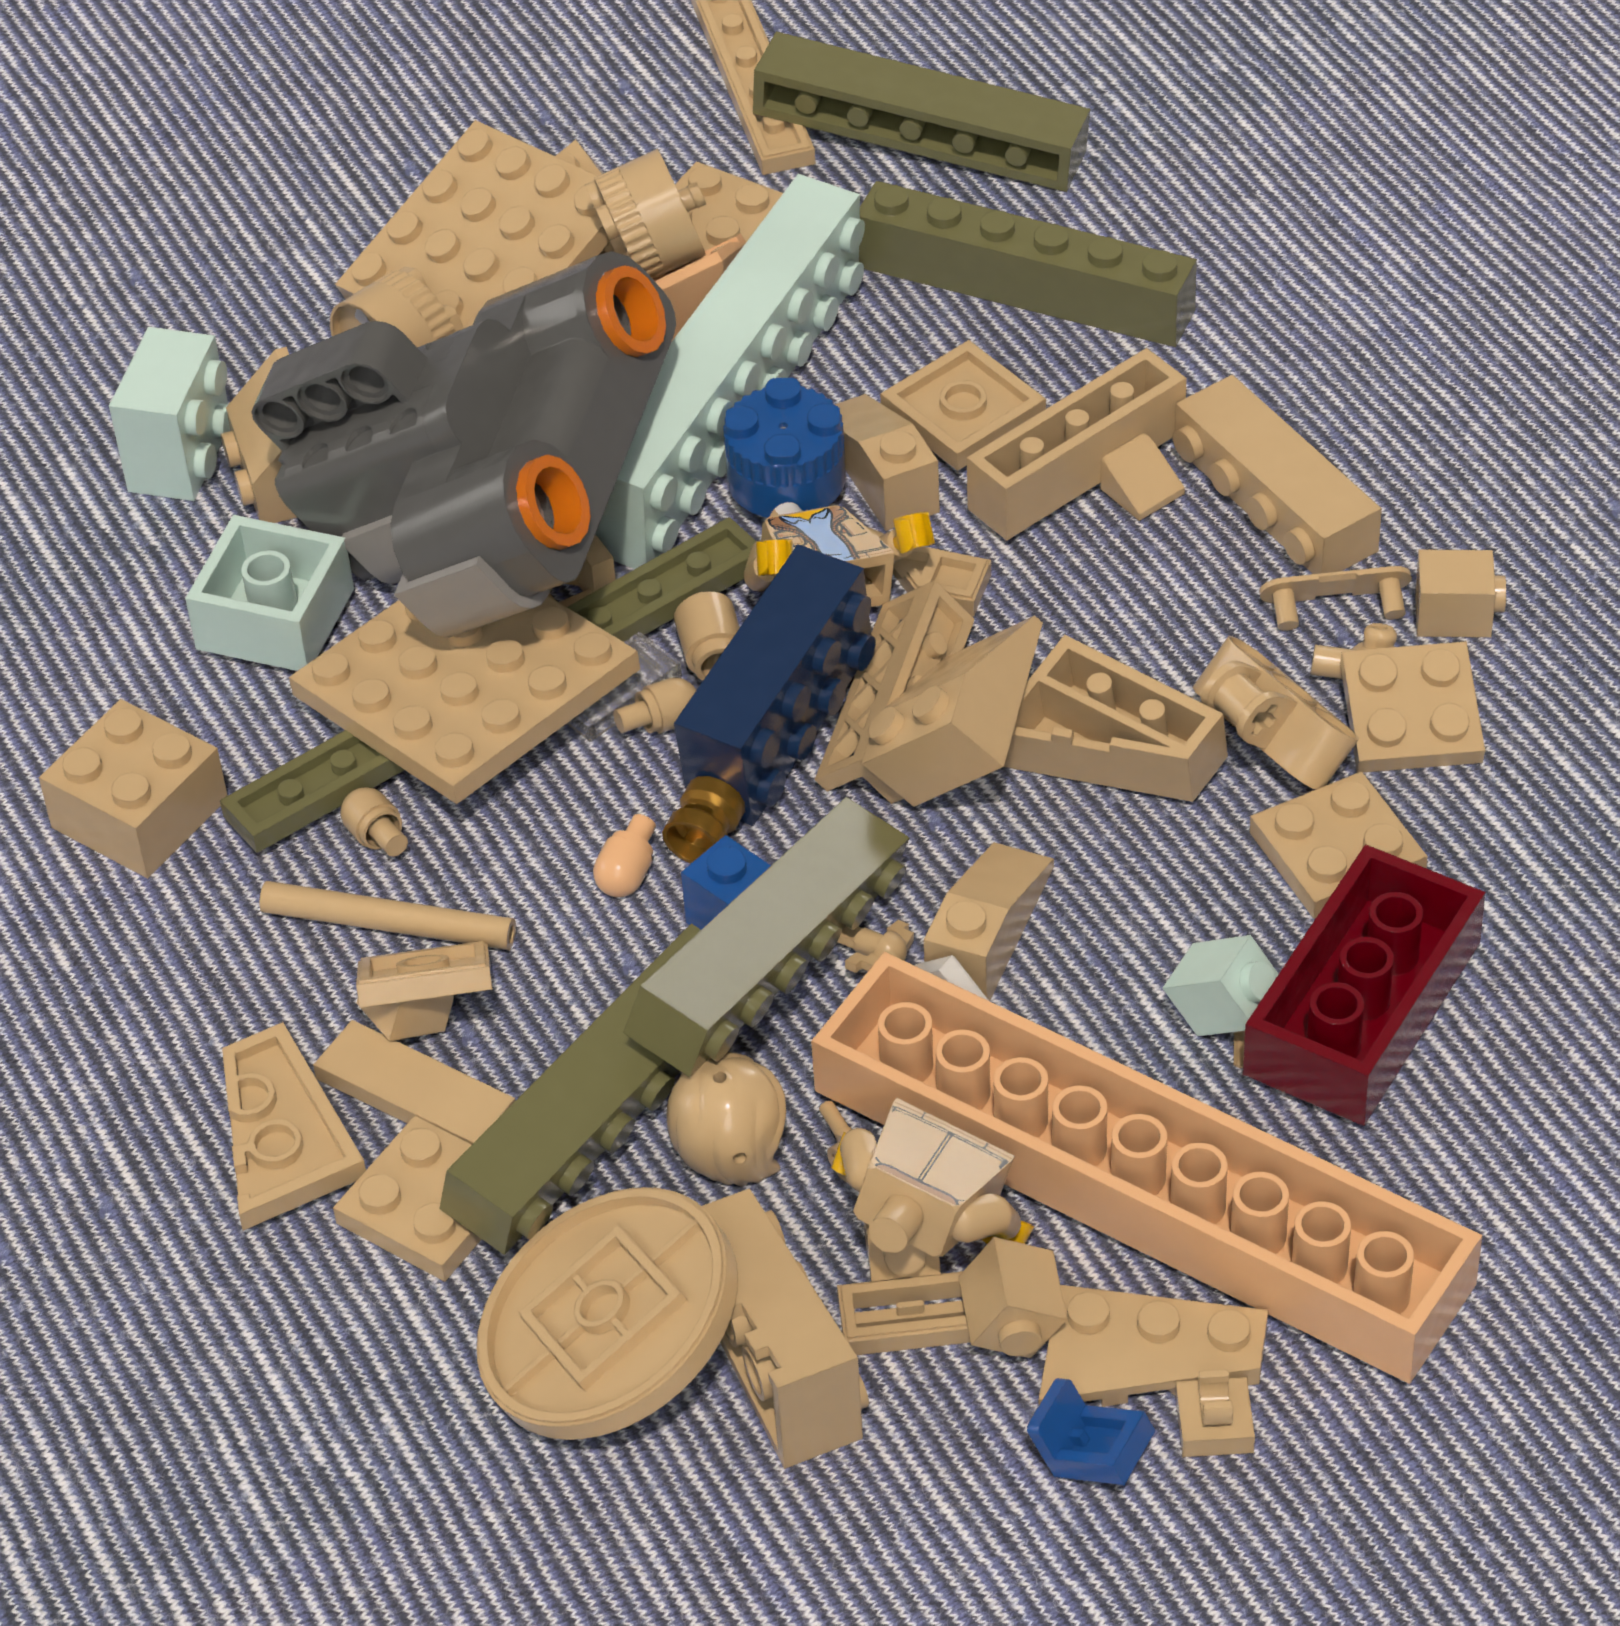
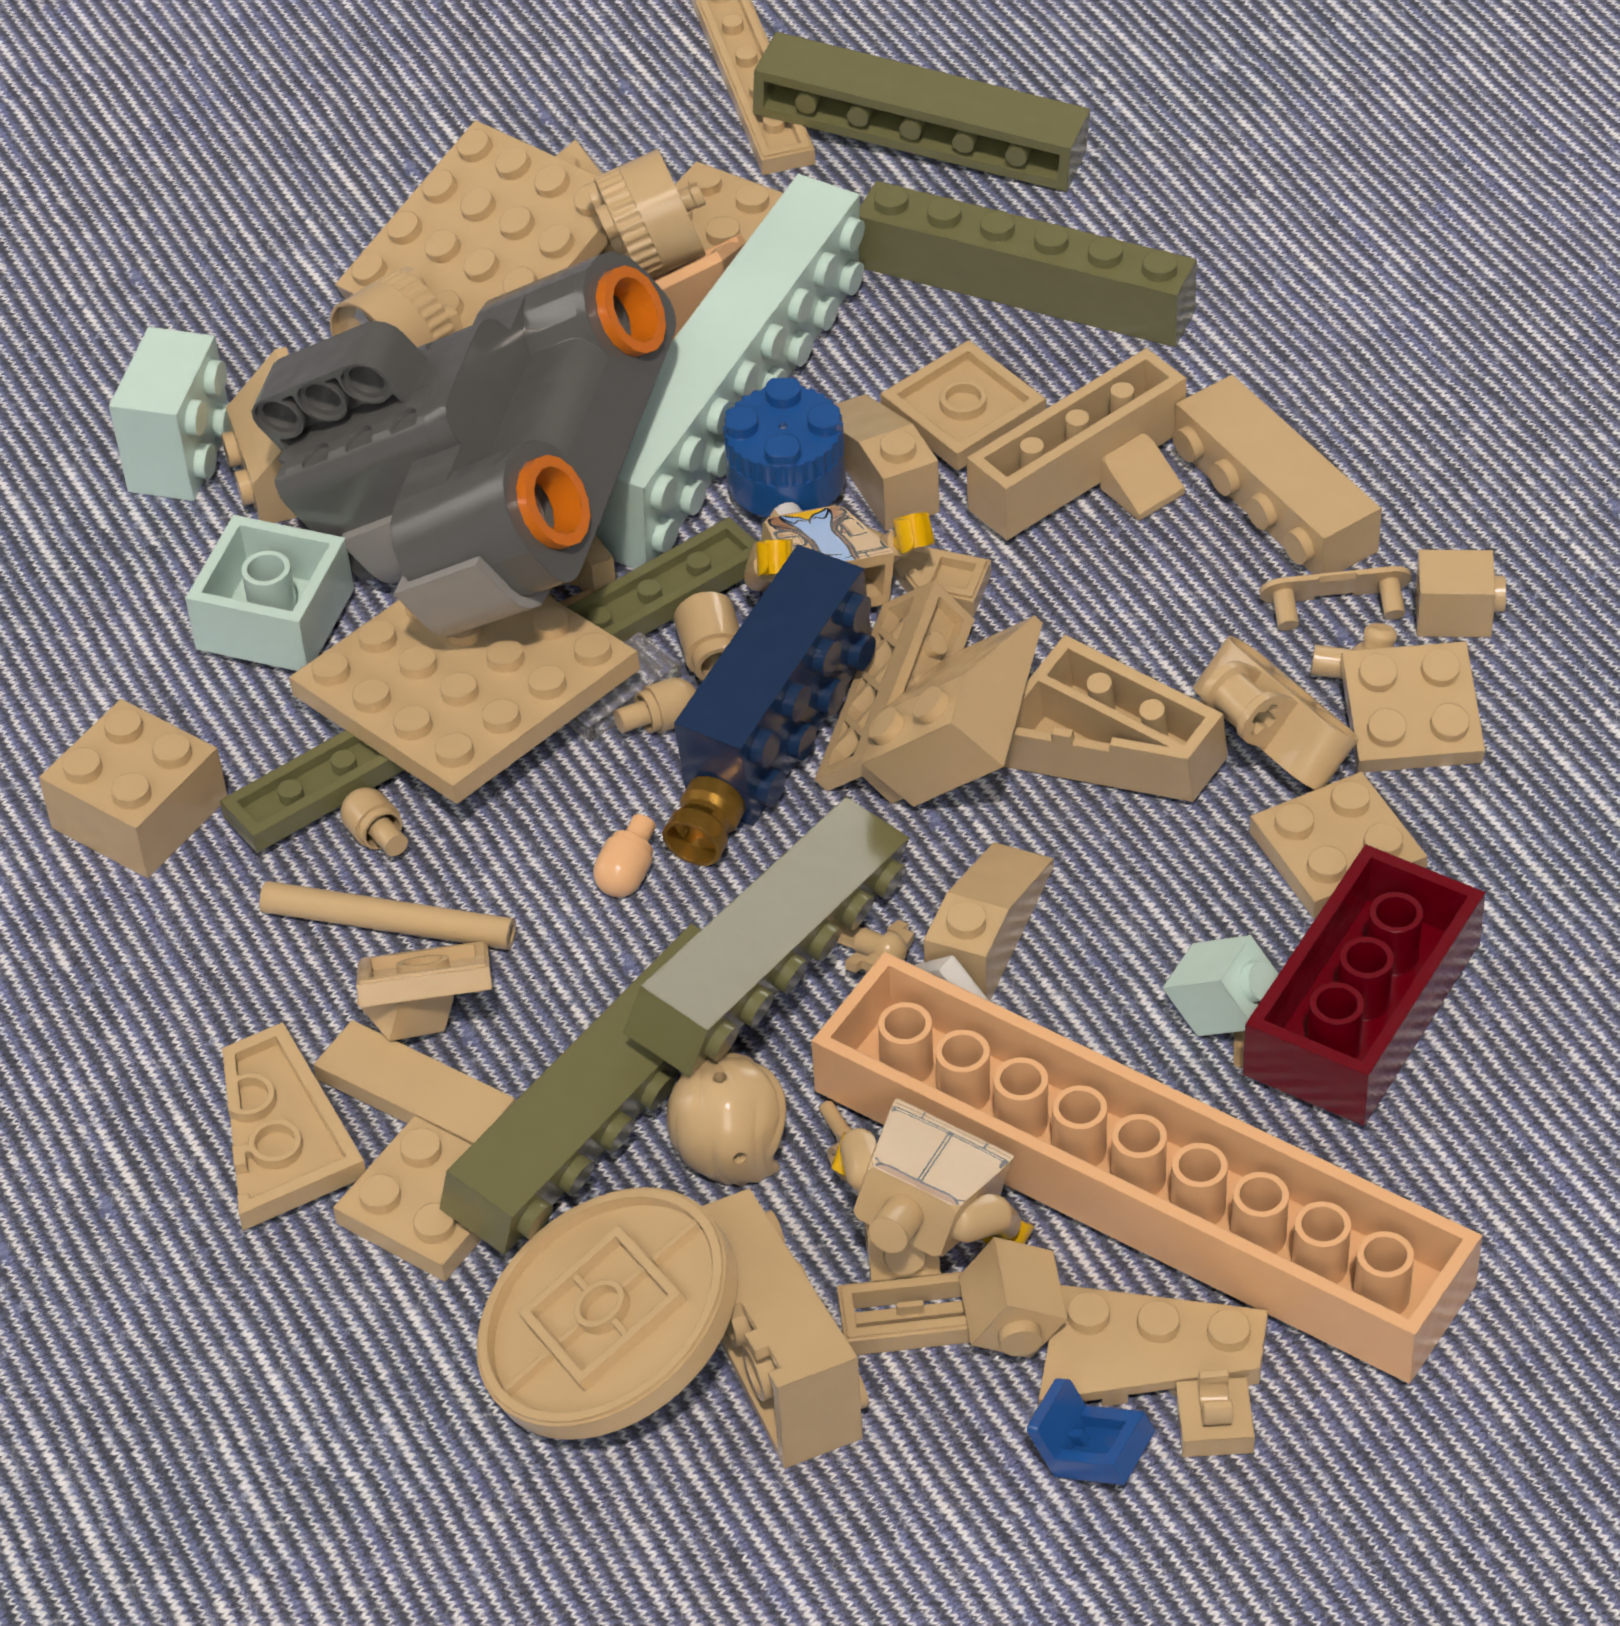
(718, 879): blue brick -> none

